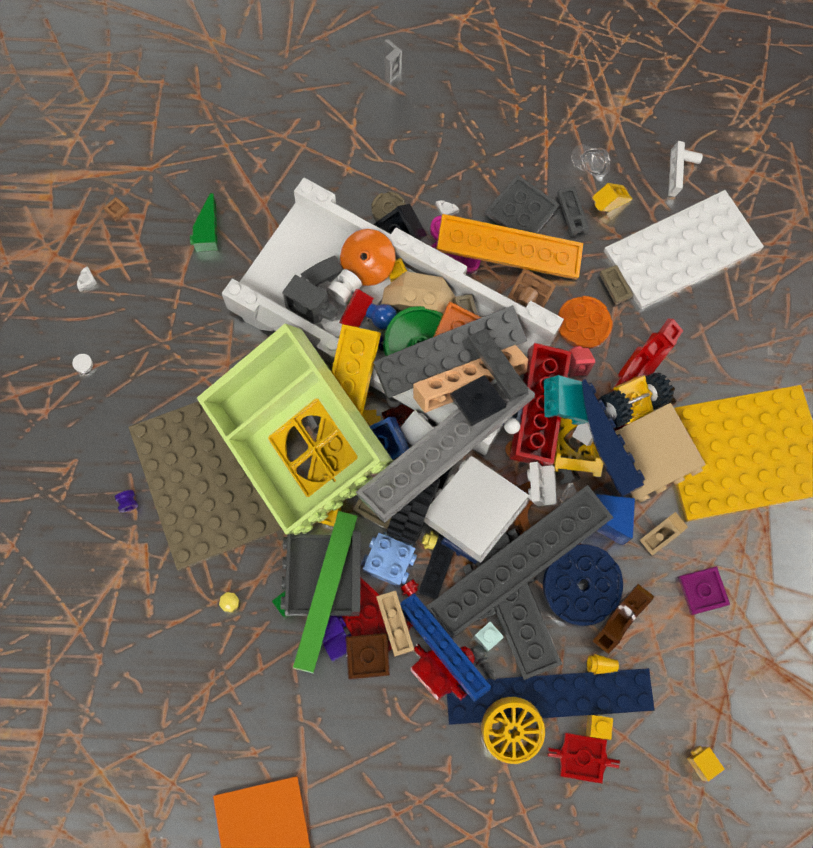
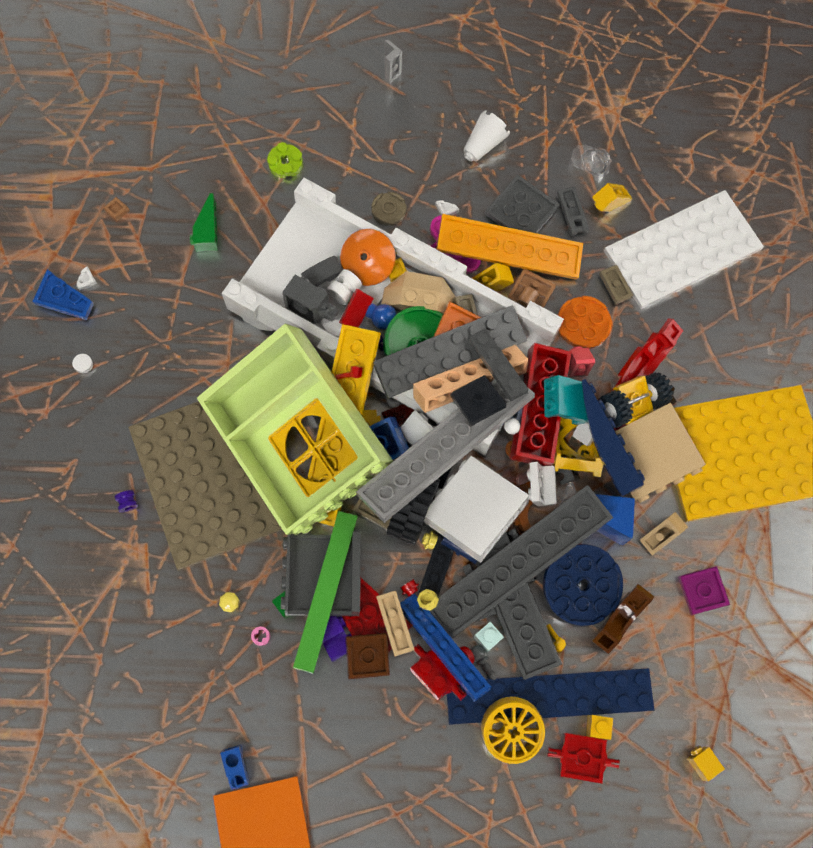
(60, 297): none -> blue wing
(235, 767): none -> blue leg
(256, 631): none -> bright pink bush
(285, 151): none -> lime plate
(355, 372): none -> red hand
(389, 559): light blue brick -> none
(403, 218): black slope -> none
(427, 599): none -> light yellow tile
(485, 136): none -> white cone
(495, 277): none -> yellow slope
(559, 643): none -> yellow hand
(599, 664): yellow cone -> none
(677, 158): white piece -> none

